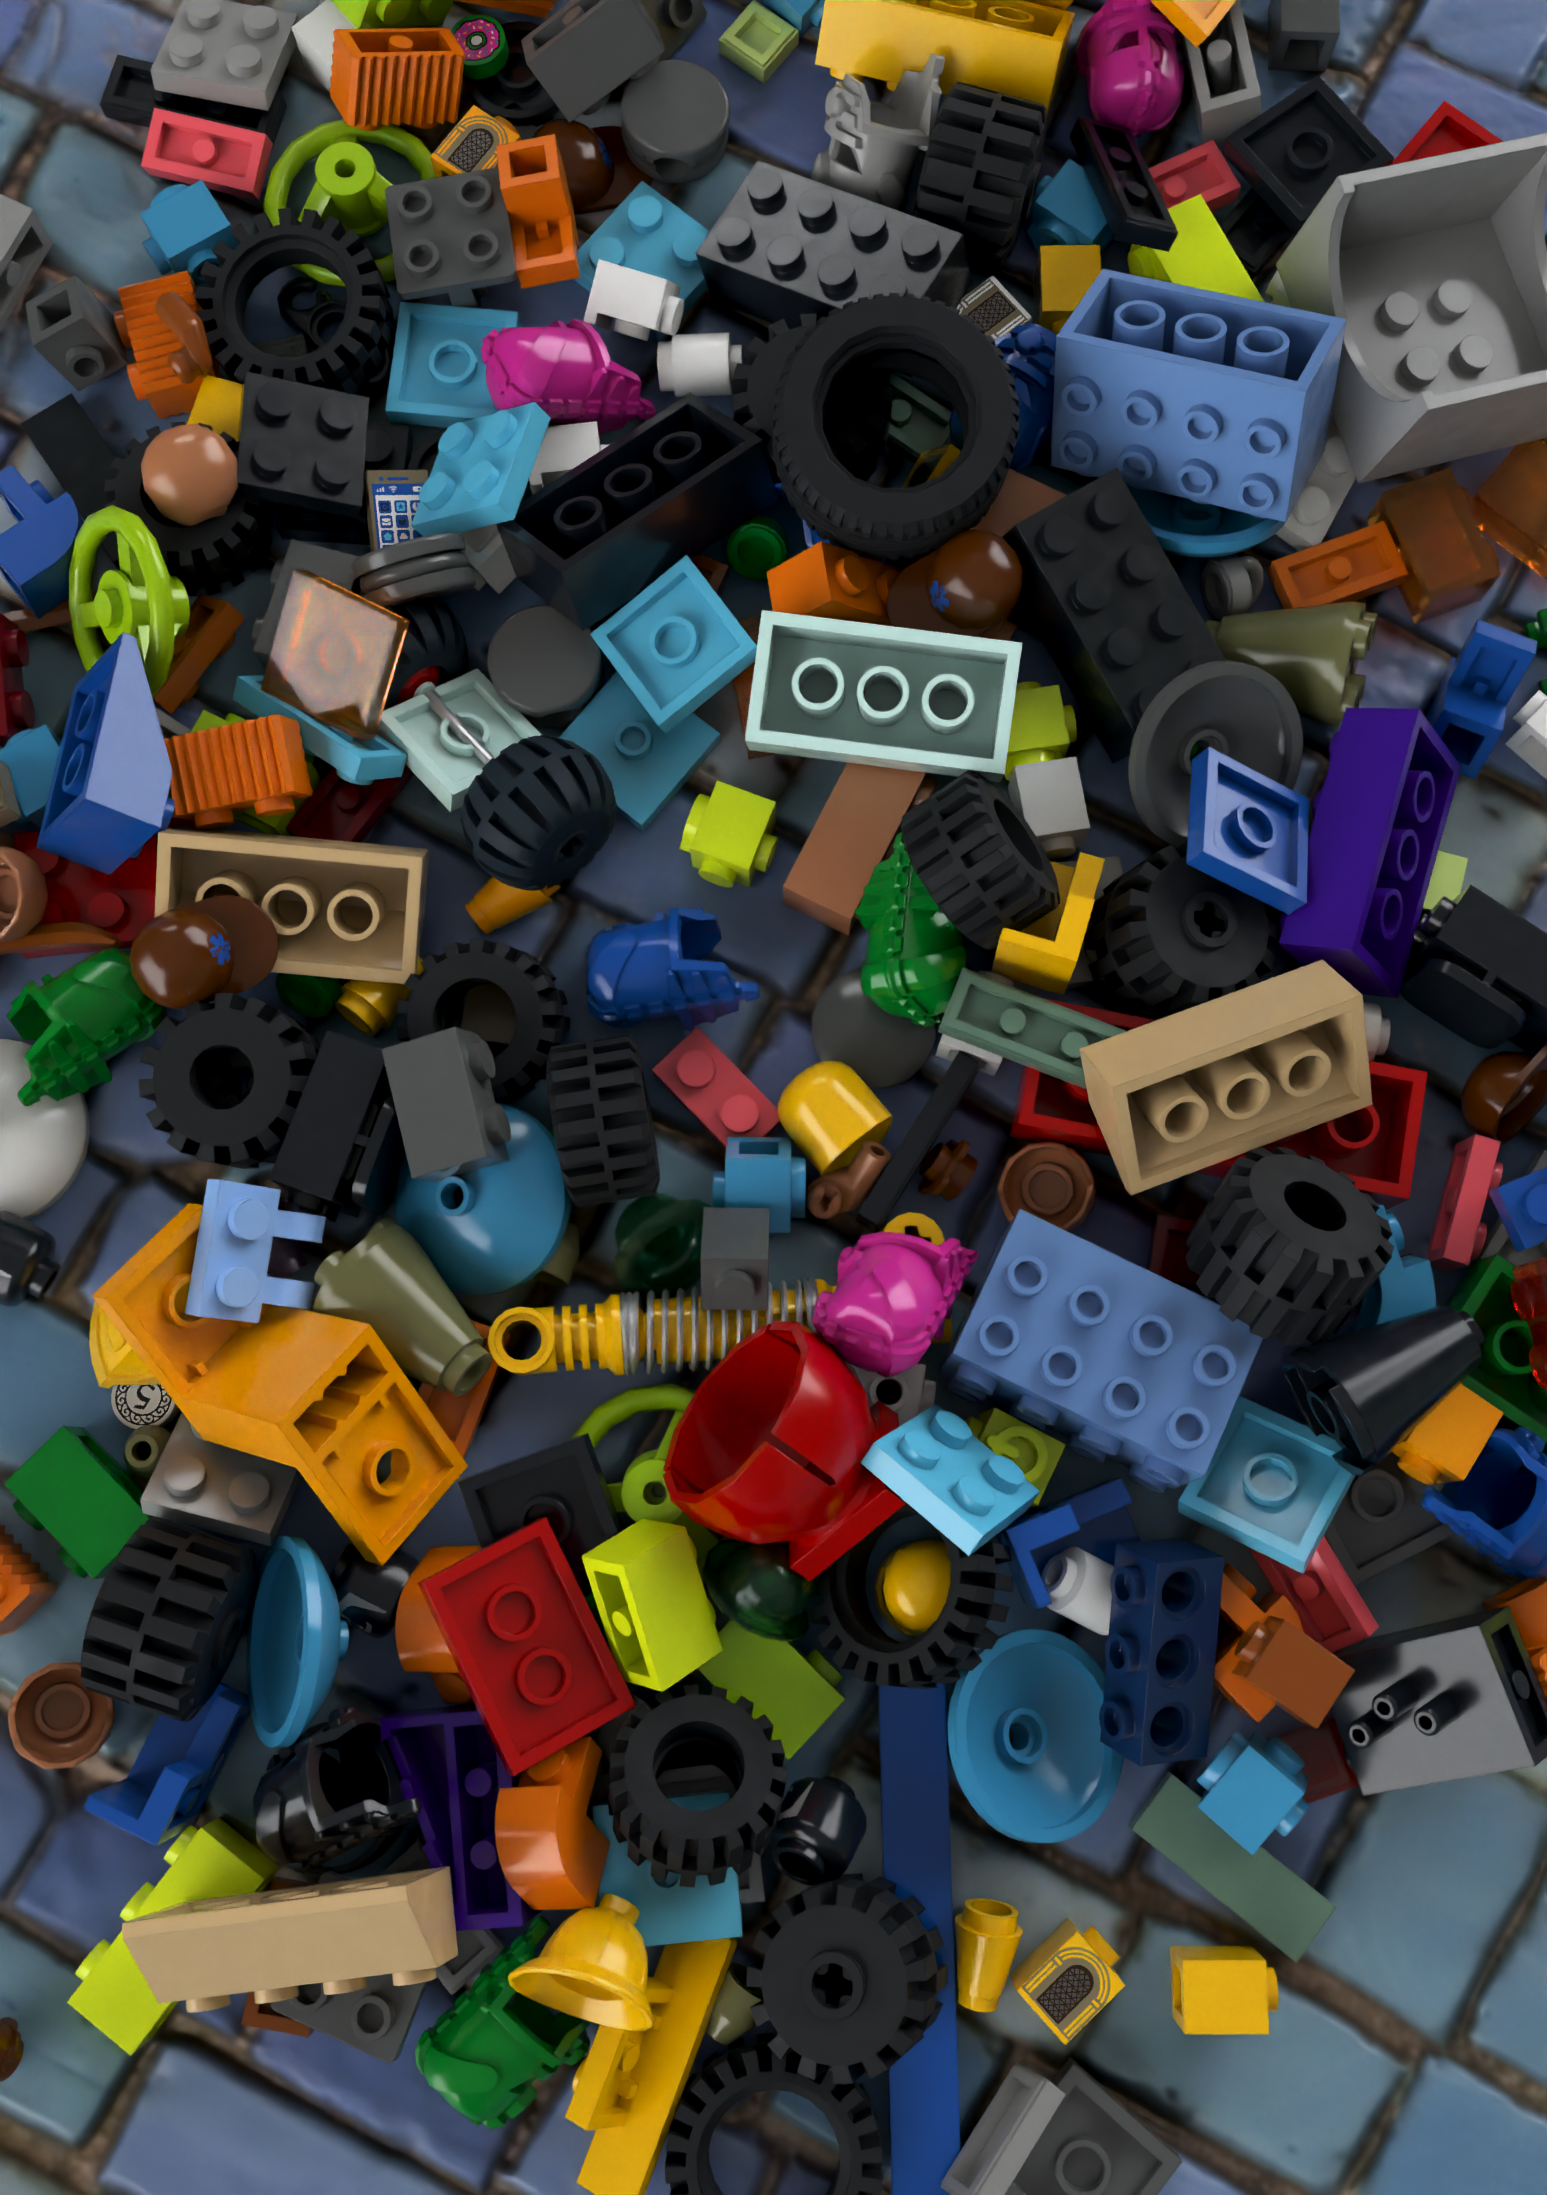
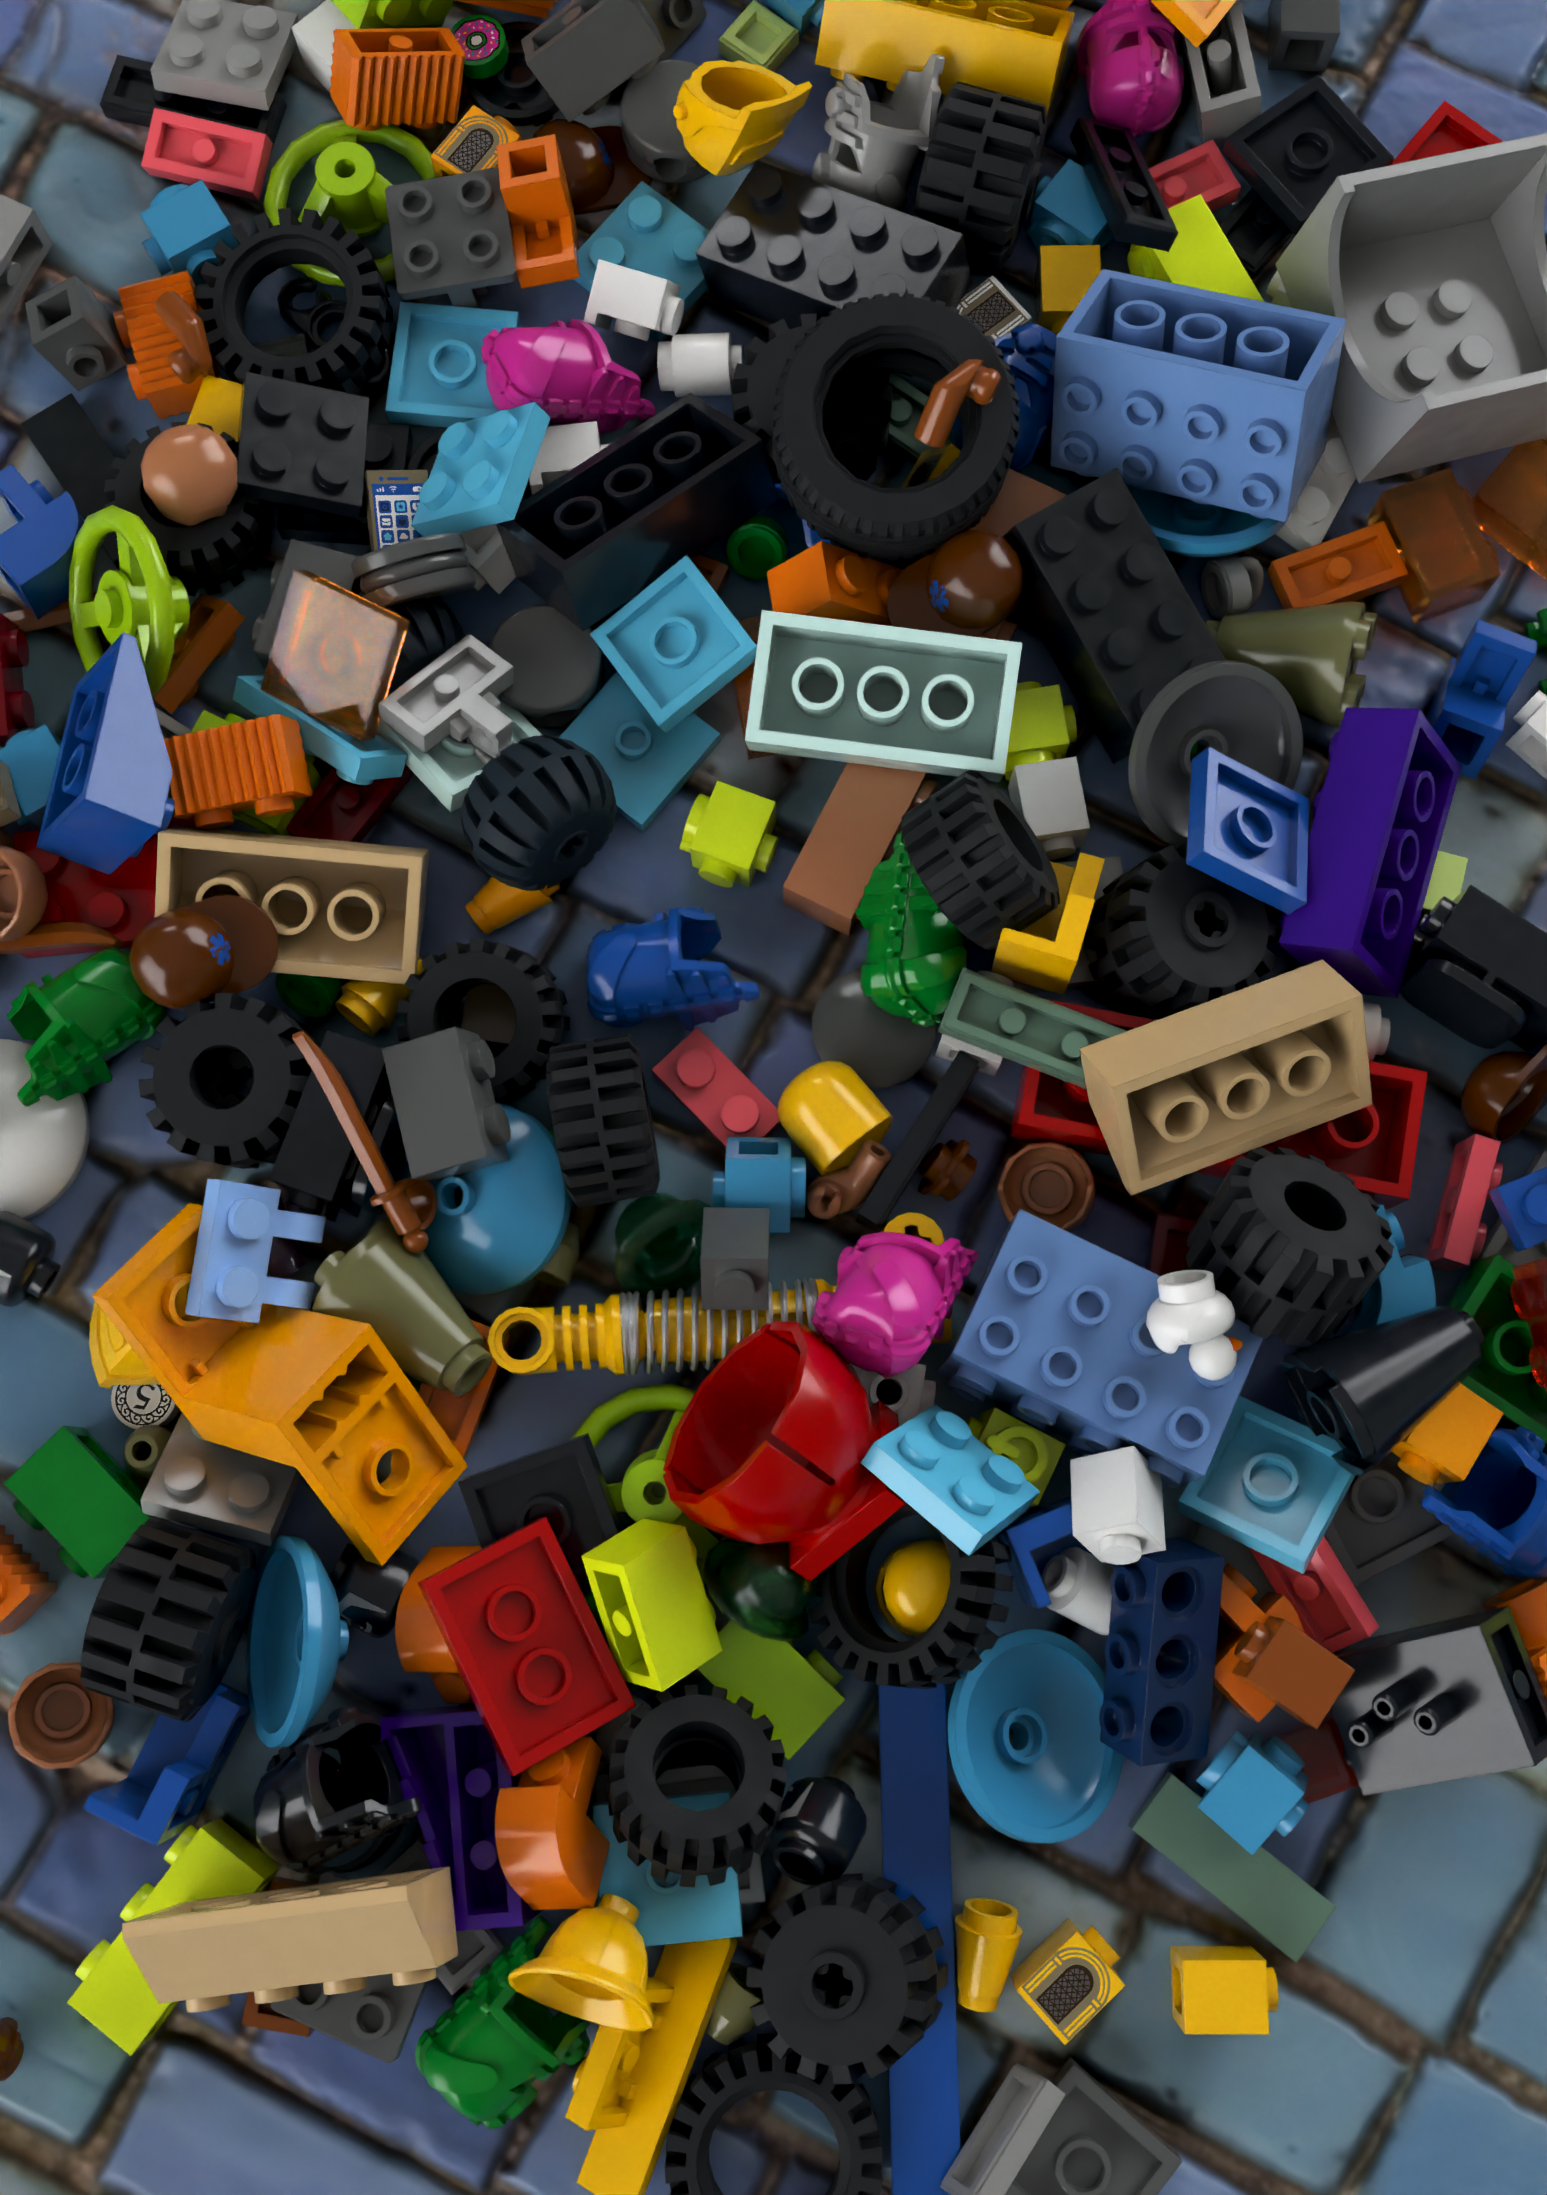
(407, 1202): none -> dark orange sword
(454, 698): none -> light grey hinge
(735, 113): none -> yellow helmet
(949, 394): none -> dark orange arm
(1117, 1505): none -> white brick
(1196, 1315): none -> white animal

